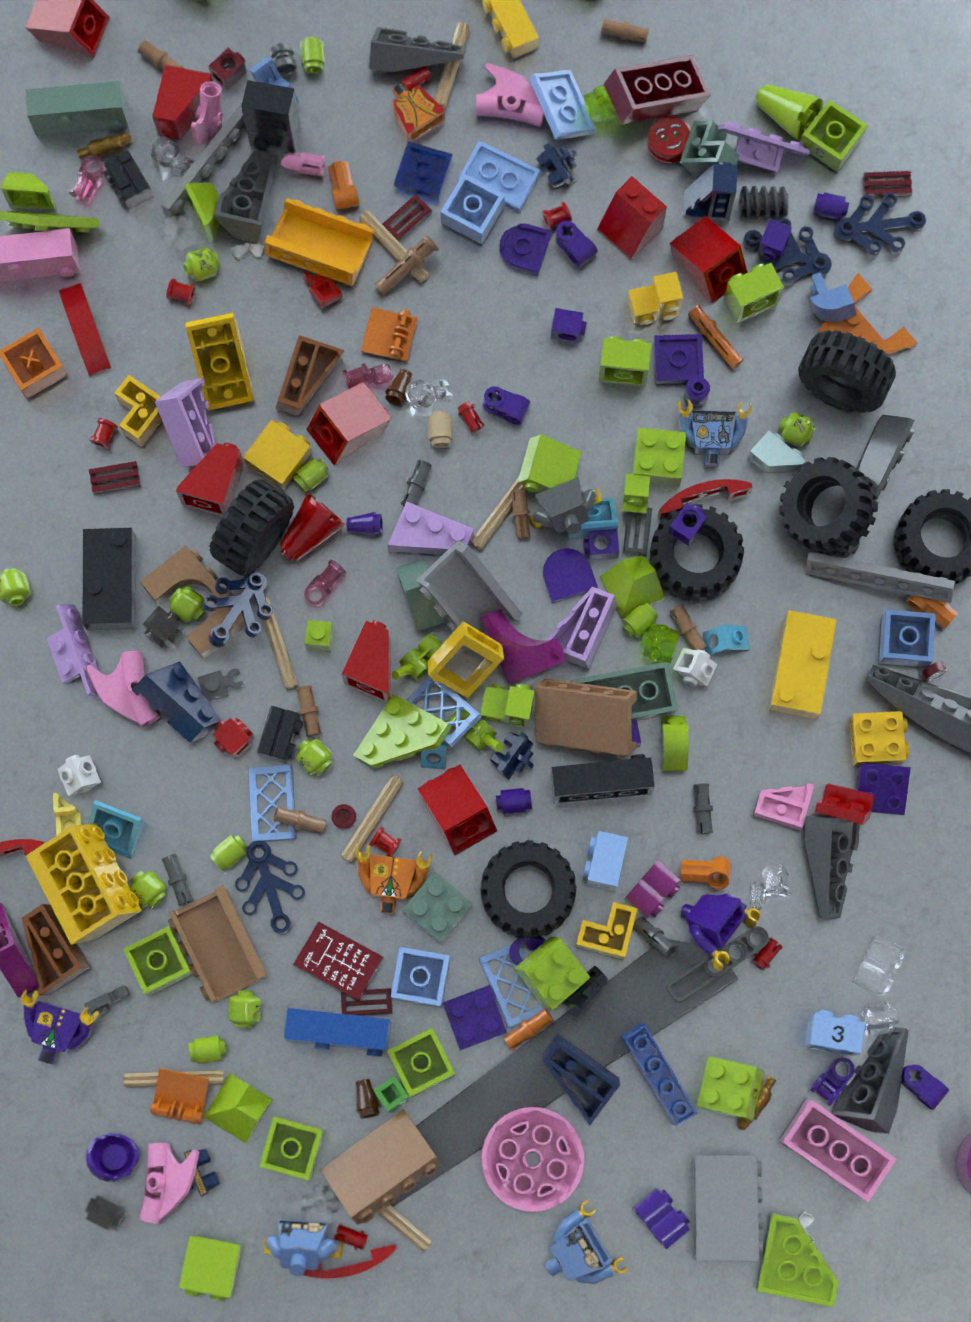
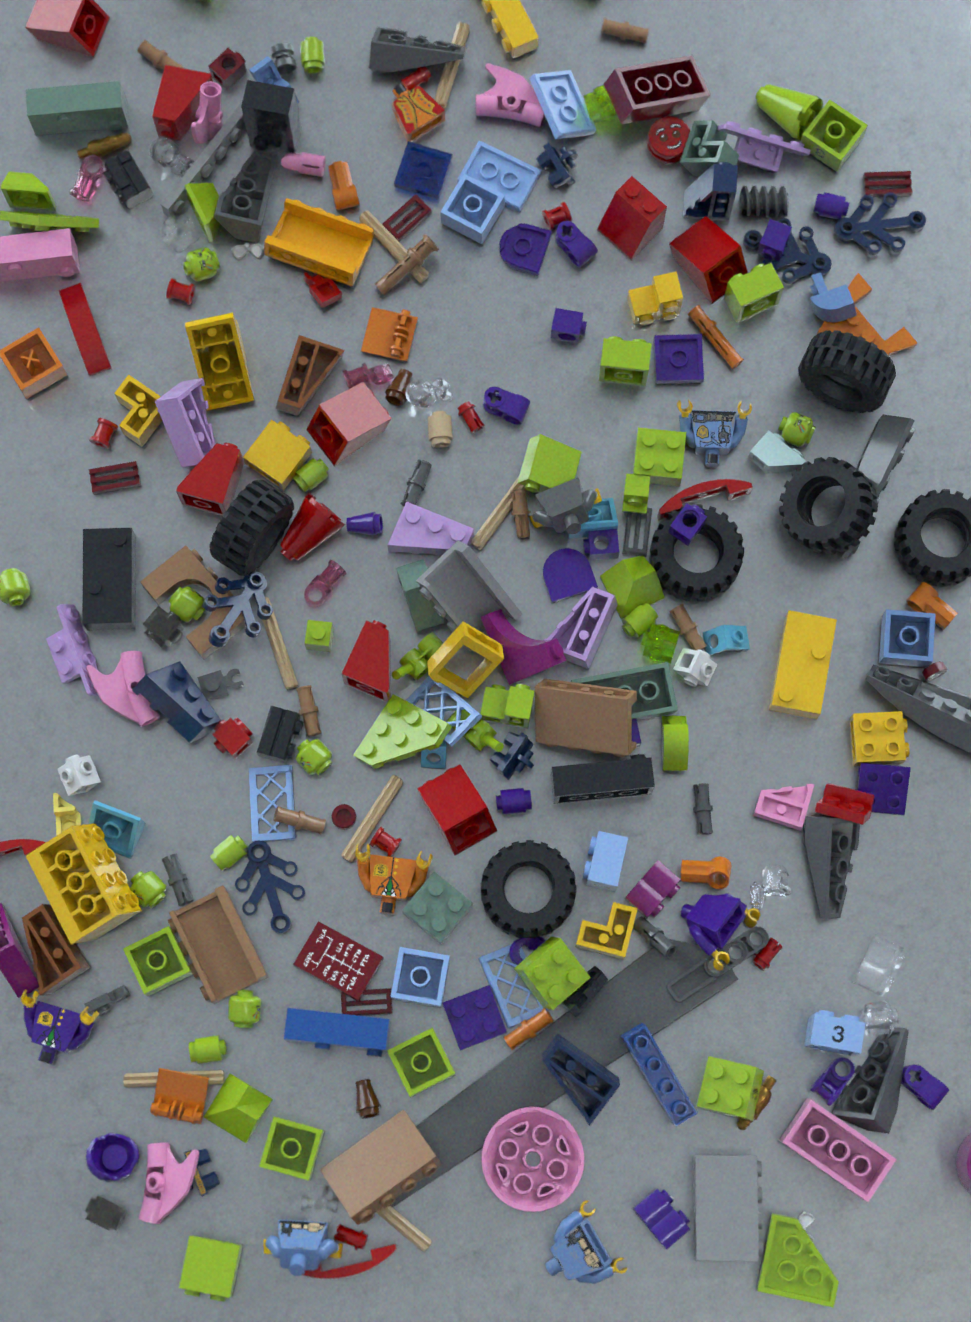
(392, 1094): bright green brick -> none
(698, 397): dark purple brick -> none
(880, 577): light grey plate -> none

